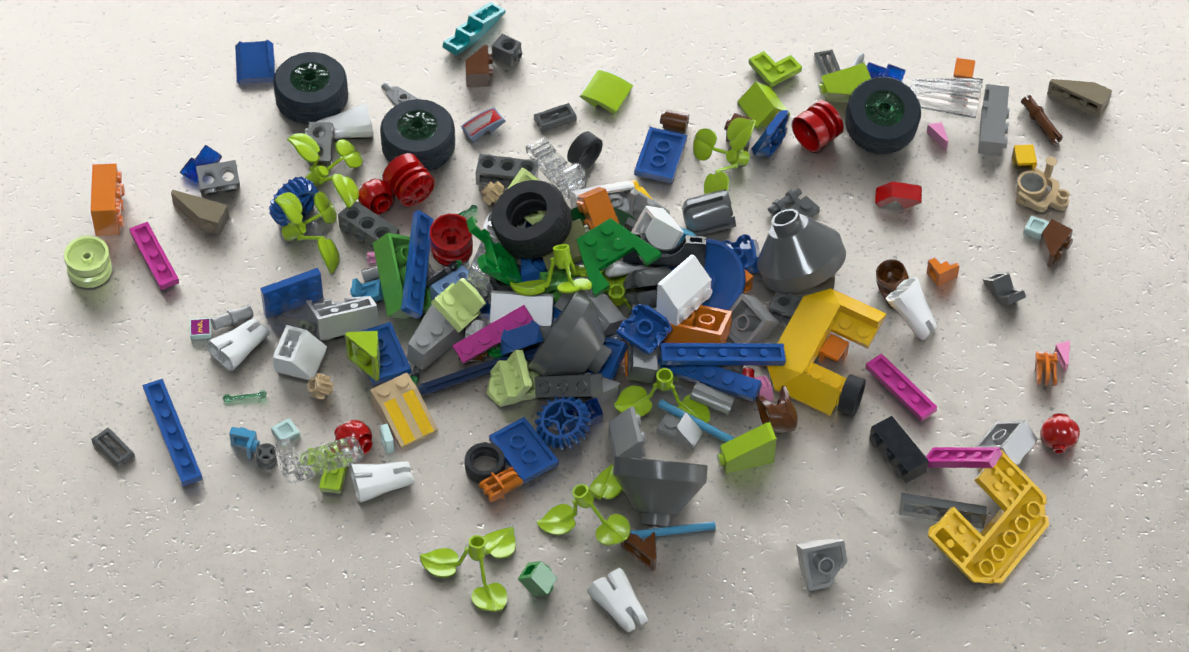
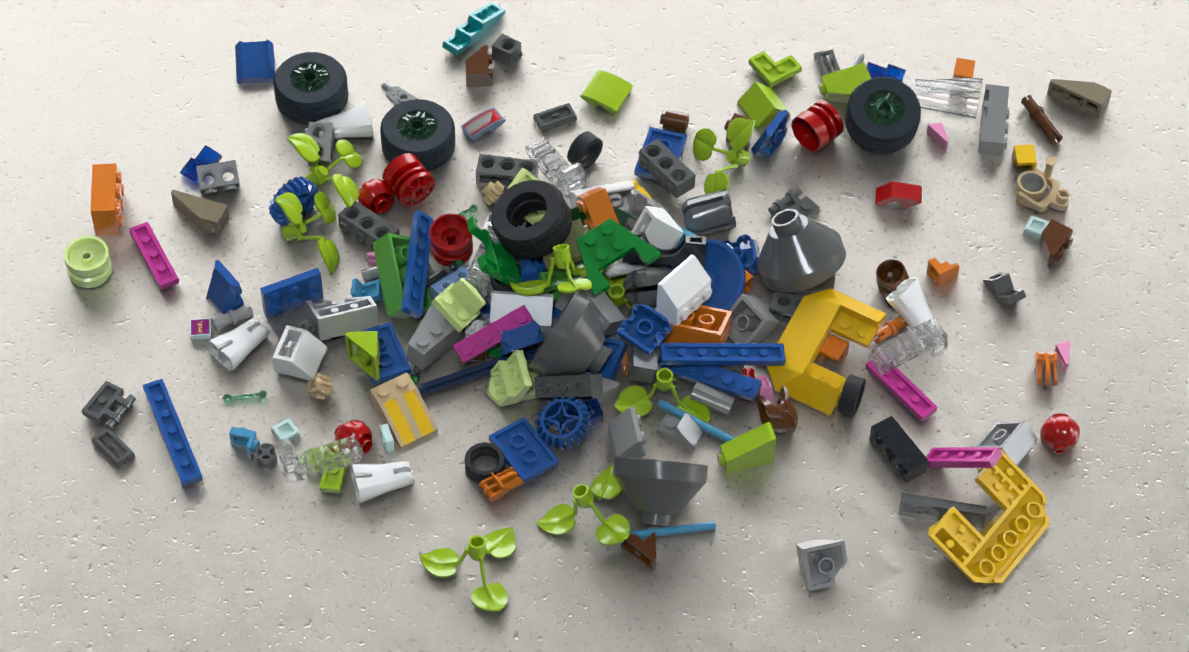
(104, 400): none -> dark grey plate
(224, 289): none -> blue slope
(537, 578): brick -> none
(618, 599): white piece -> none
(666, 168): none -> dark grey brick
(890, 329): none -> orange pin
(910, 344): none -> clear beam

